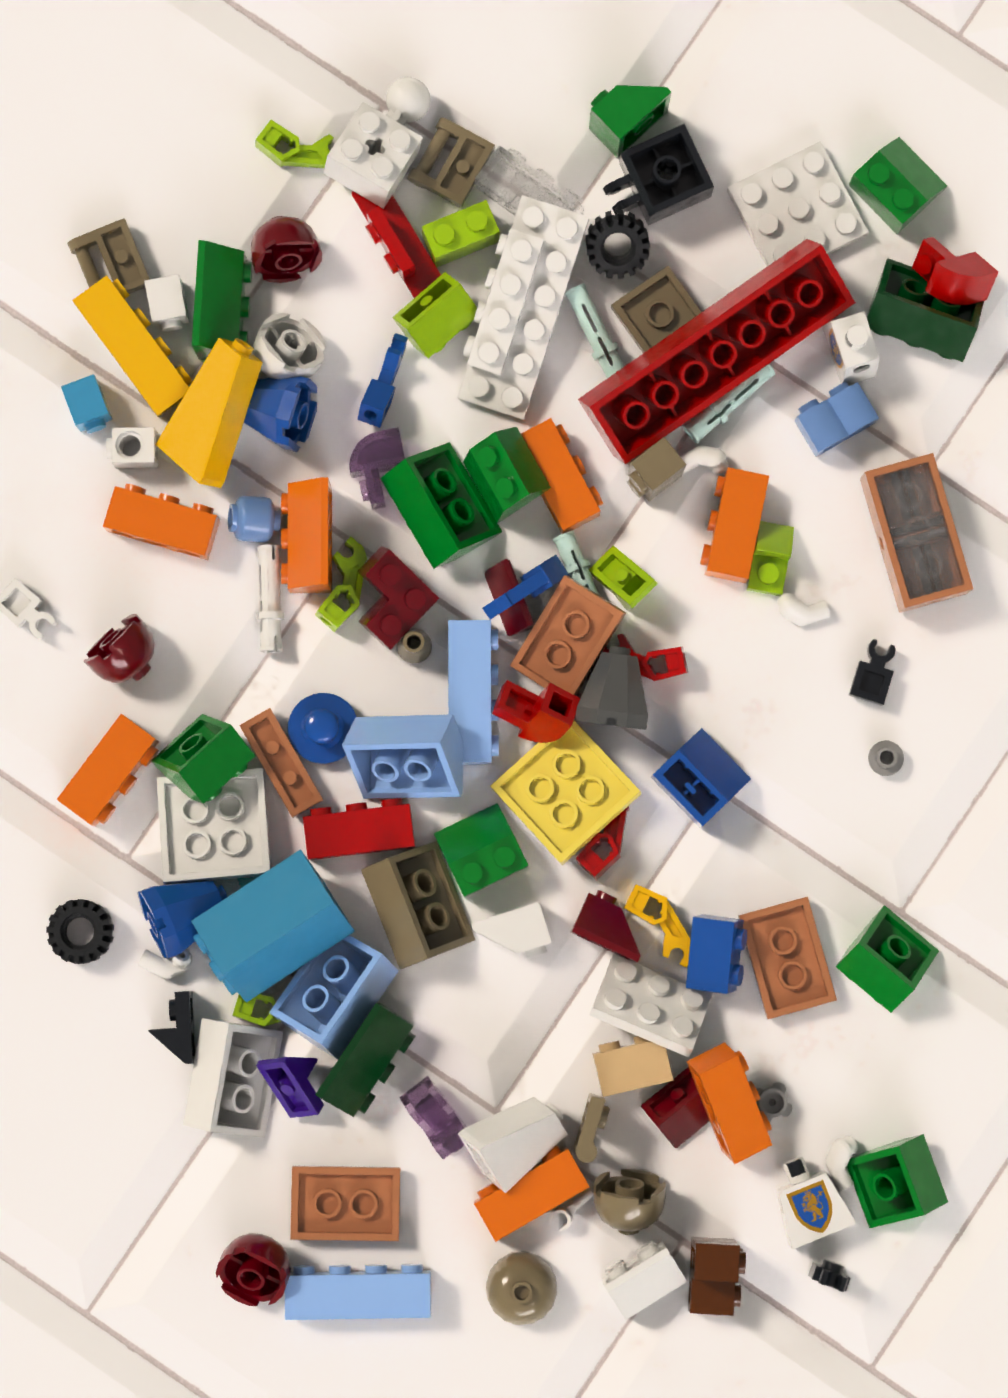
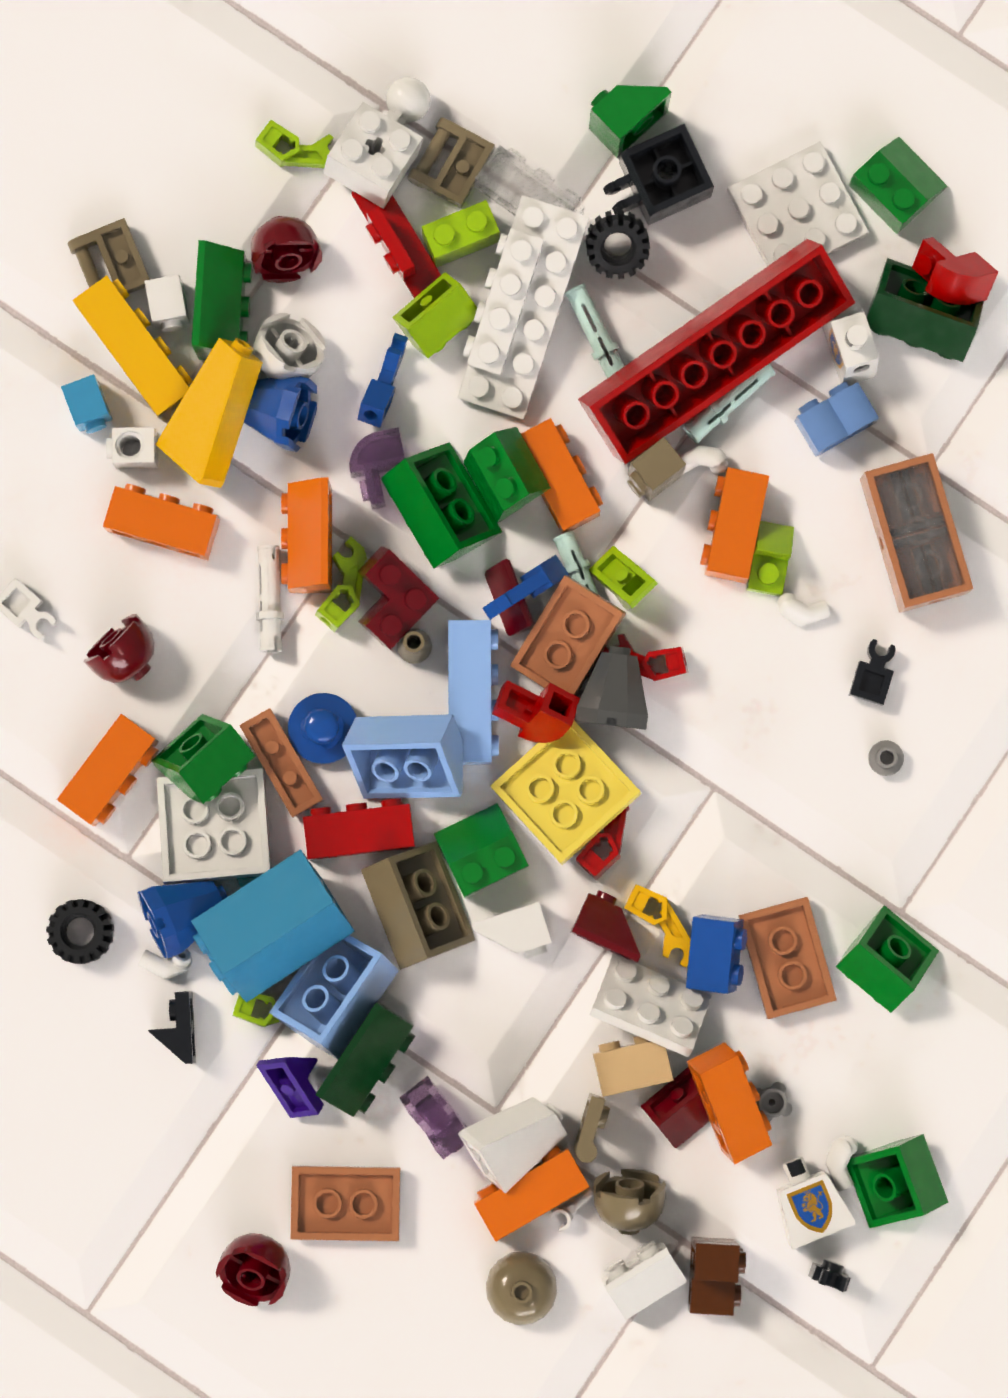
(225, 1084): white slope -> none
(253, 519): medium blue head -> none
(358, 1293): light blue brick -> none
(655, 309): dark tan plate -> none
(700, 778): blue slope -> none

